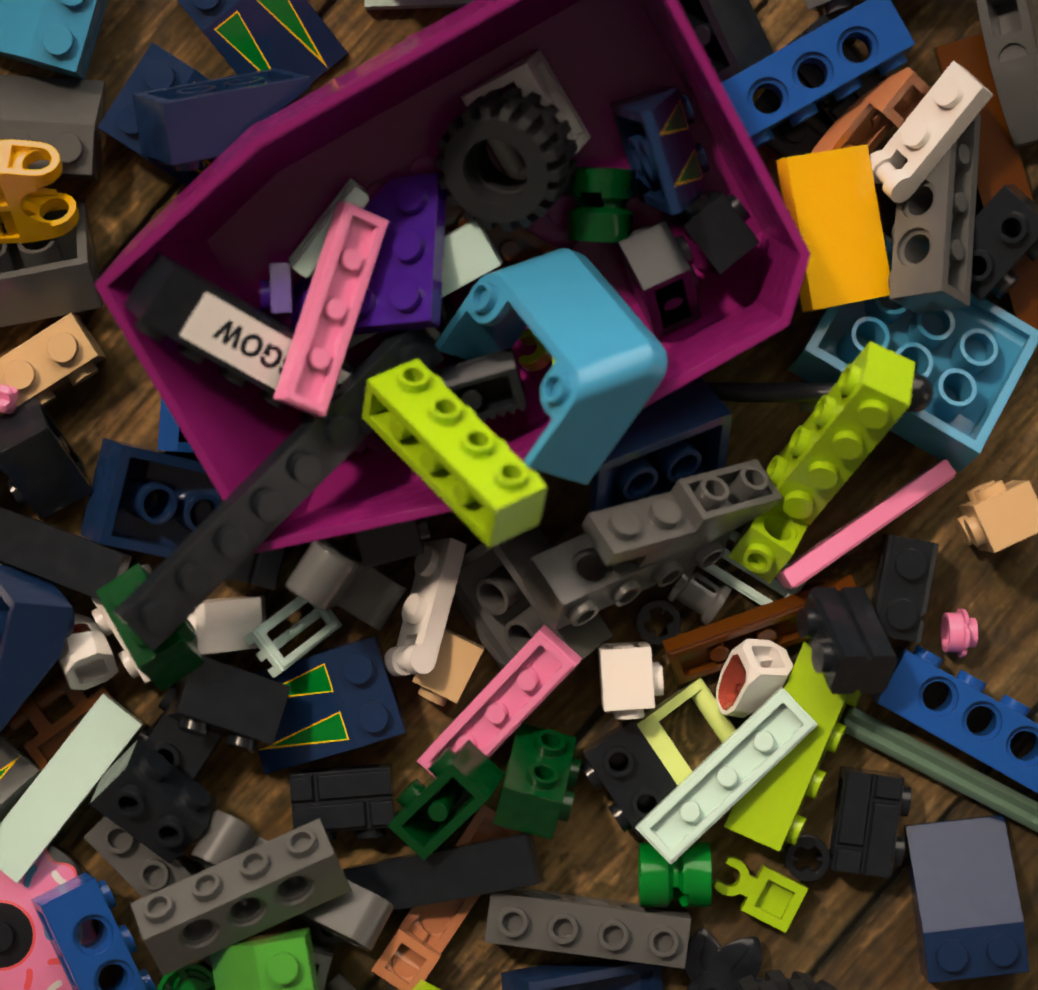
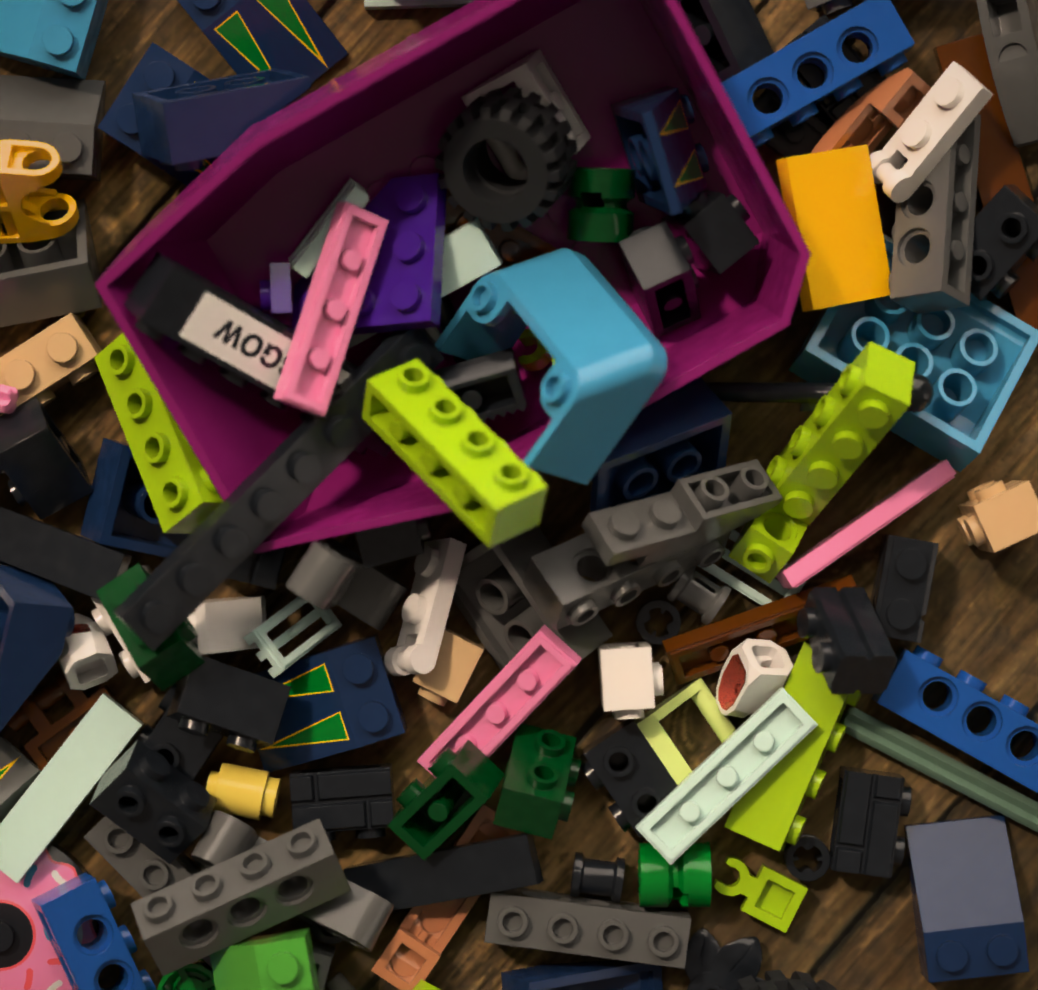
(166, 462): none -> lime brick
(244, 791): none -> light yellow brick
(597, 877): none -> black bush
(958, 632): bright pink plate -> none

